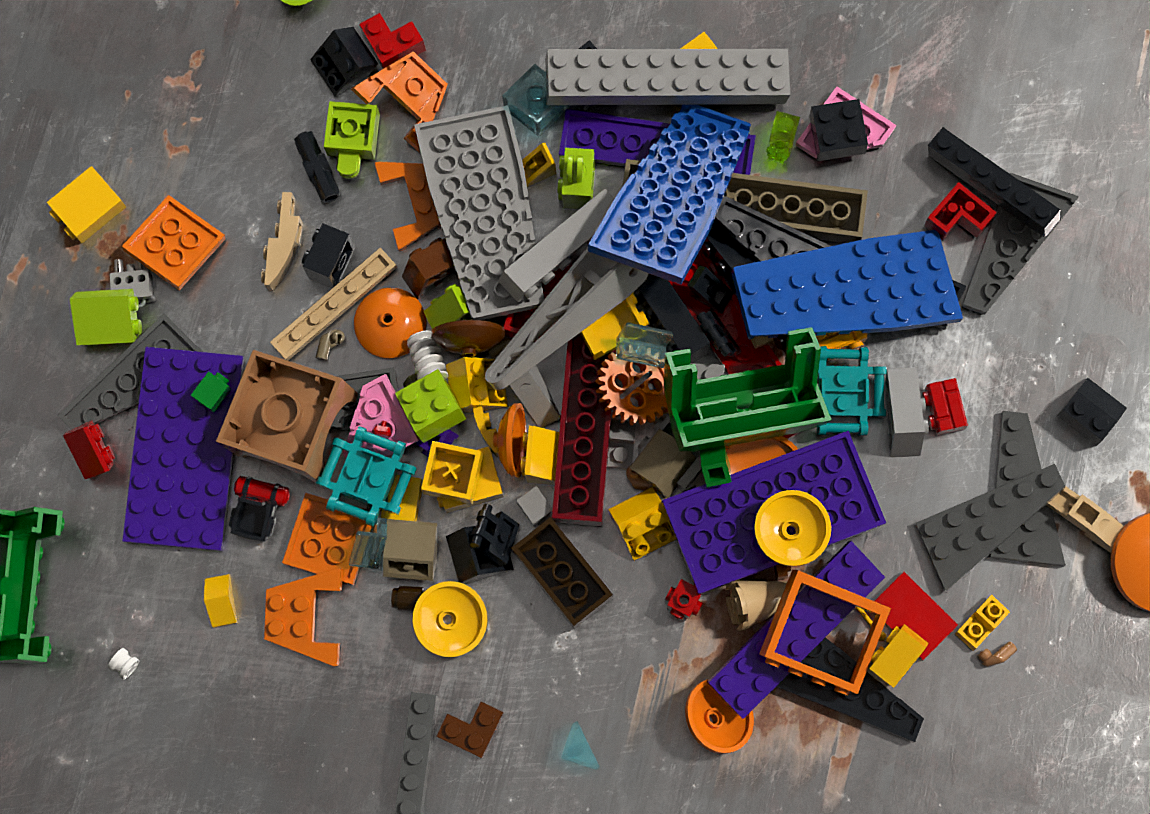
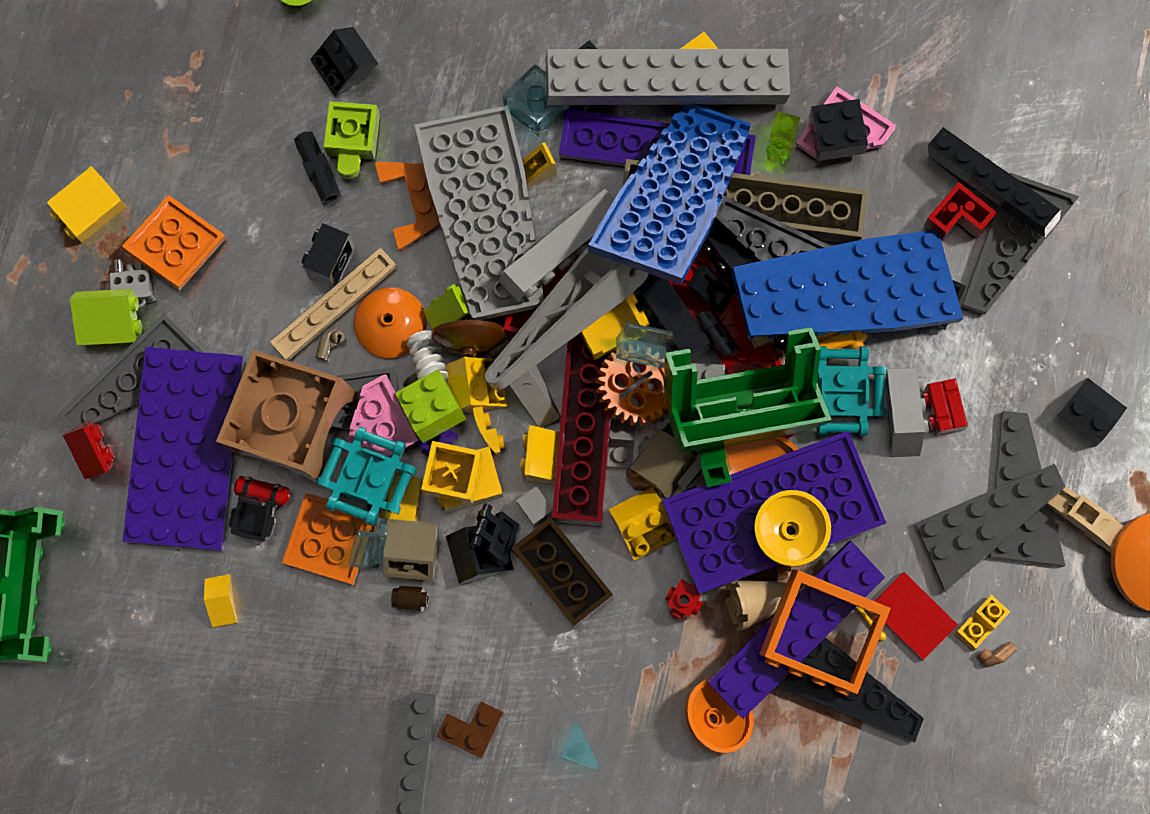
(123, 663): white wheel -> none
(212, 391): green brick -> none
(282, 250): tan slope -> none
(292, 615): orange wing -> none
(382, 430): red rock -> none
(389, 45): red brick -> none
(412, 85): orange wing -> none
(428, 267): reddish brown wedge -> none
(466, 613): yellow dish -> none
(510, 439): orange dish -> none
(578, 172): lime brick -> none
(898, 656): yellow brick -> none

